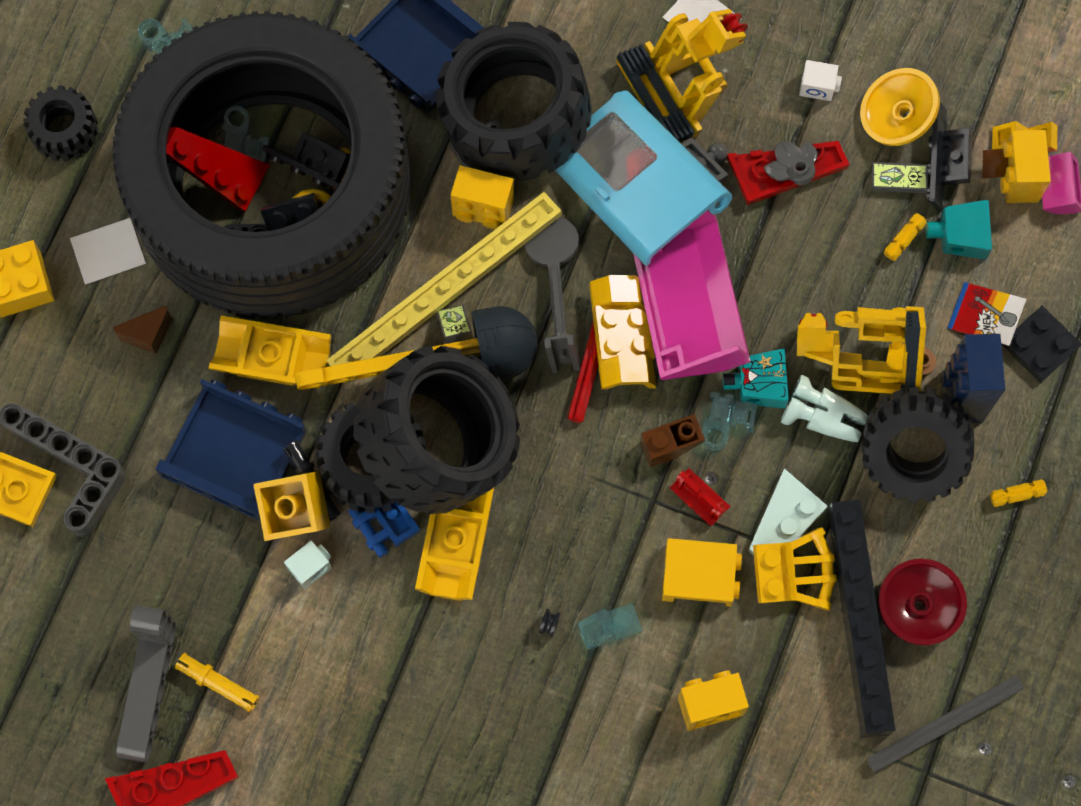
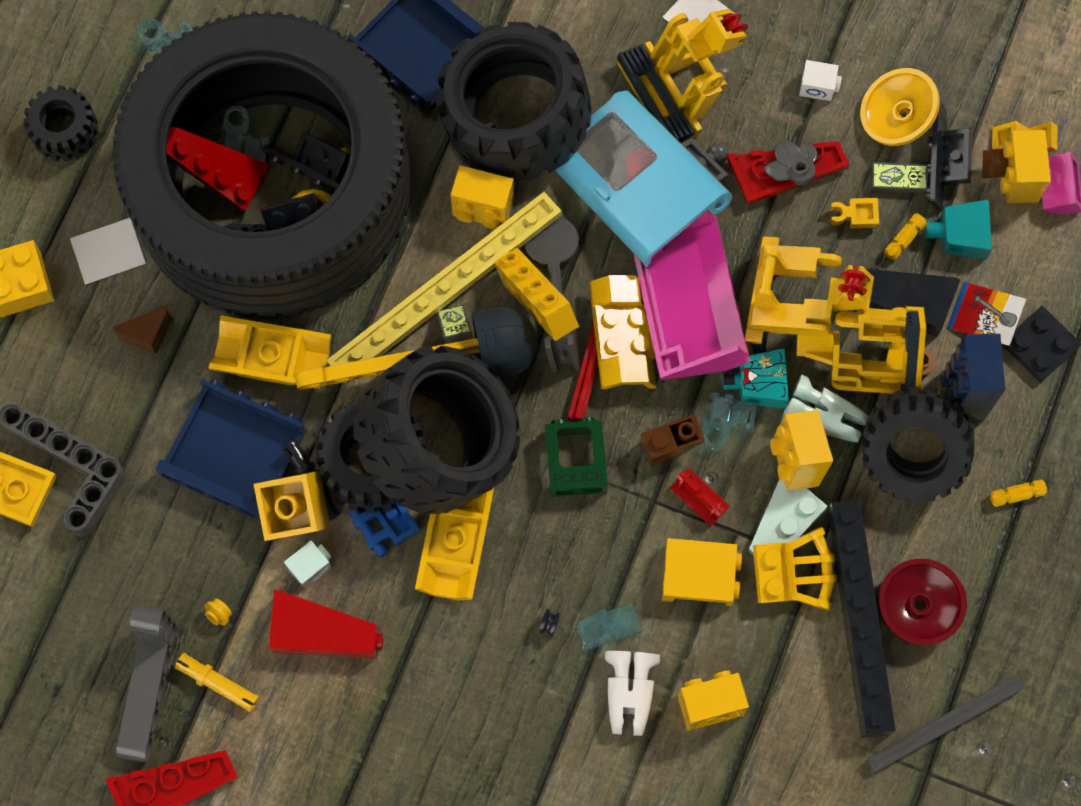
(217, 612): none -> yellow plate
(317, 630): none -> red slope
(536, 294): none -> yellow brick
(576, 479): none -> dark green window
(627, 694): none -> white piece
(801, 450): none -> yellow brick
(815, 315): none -> yellow container
(860, 213): none -> yellow plate
(915, 290): none -> black slope

